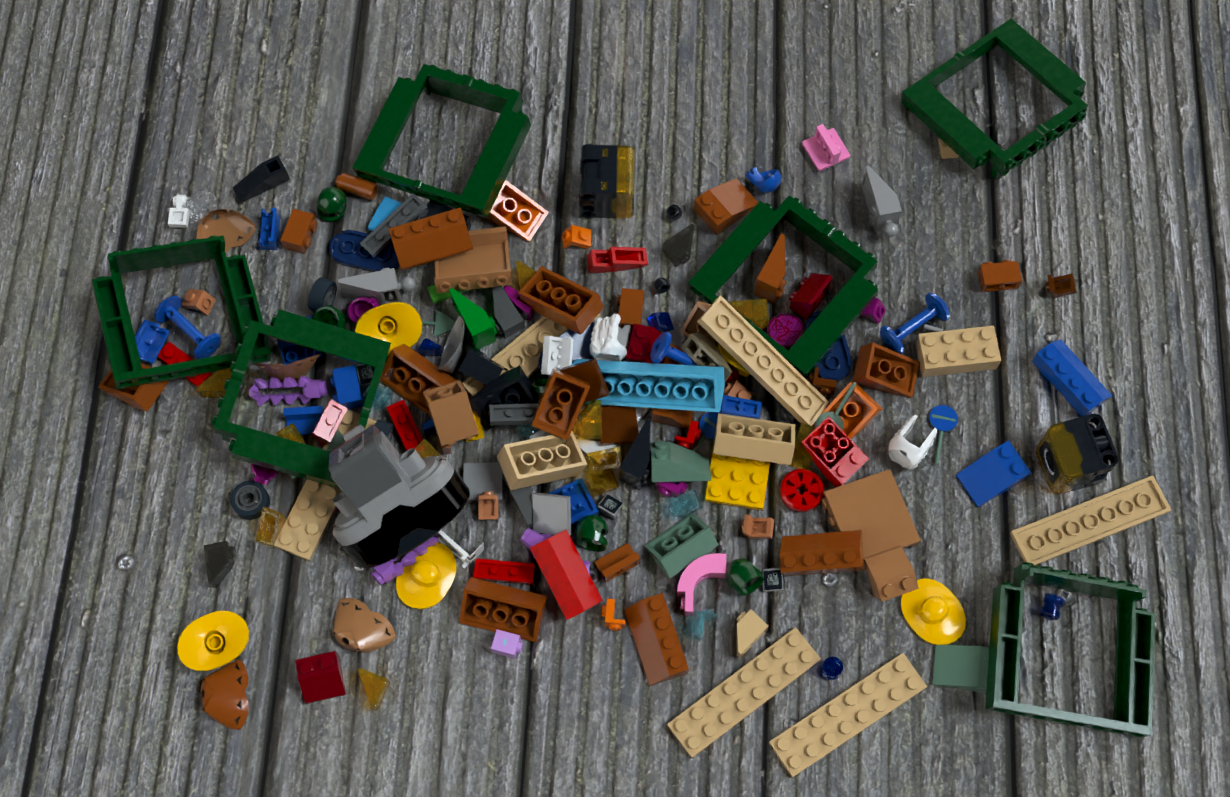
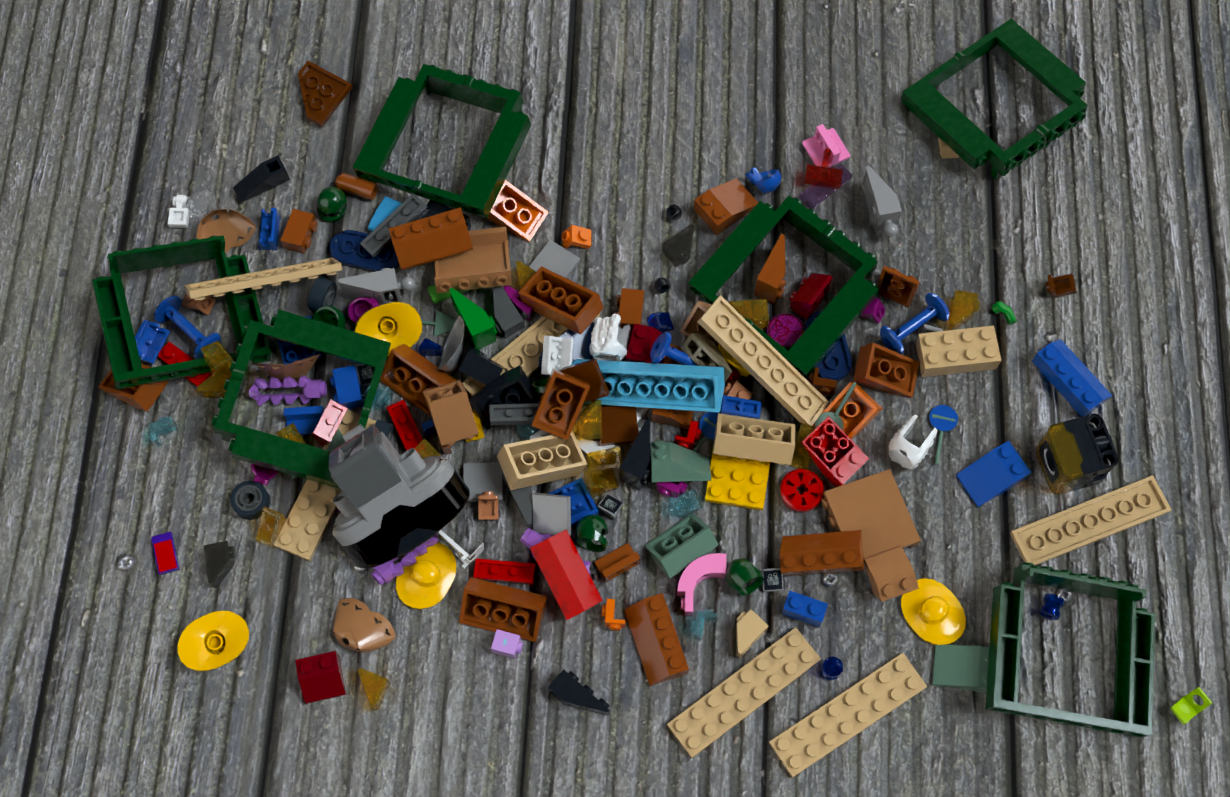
(162, 426): none -> clear light blue bracket
(165, 553): none -> red tile
(216, 357): none -> clear yellow slope
(224, 694): dark orange piece -> none
(257, 279): none -> tan plate
(321, 92): none -> reddish brown plate
(555, 259): none -> light grey tile
(573, 694): none -> black slope
(607, 181): black piece -> none
(616, 259): red slope -> none
(758, 527): nougat bracket -> none
(804, 609): none -> blue brick
(816, 194): none -> clear purple tile
(822, 174): none -> clear red plate
(897, 286): none -> dark orange slope
(962, 308): none -> clear yellow slope
(999, 276): dark orange brick -> none
(1006, 310): none -> green arm
(1186, 707): none -> lime bracket

